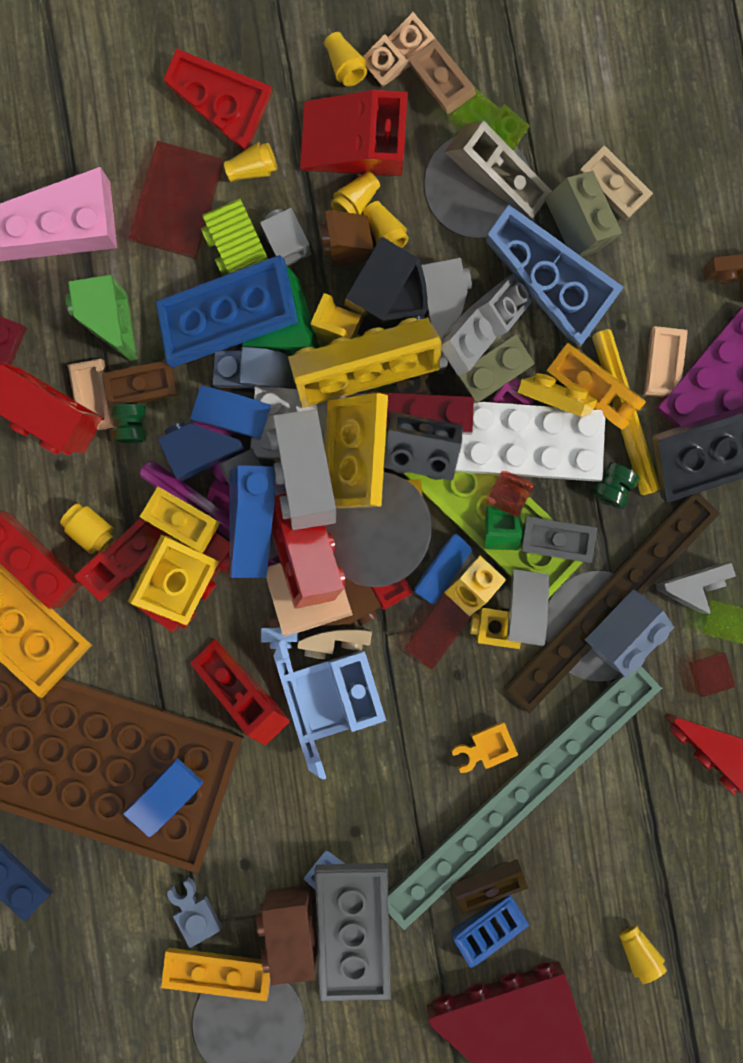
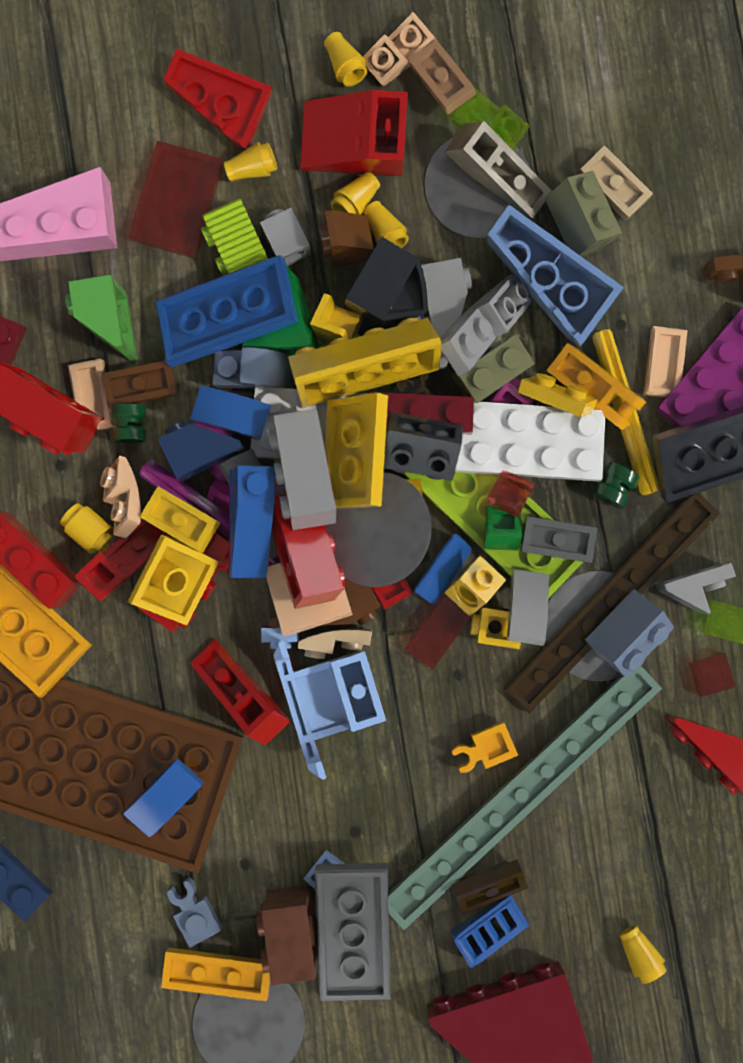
(122, 491): none -> light nougat slope

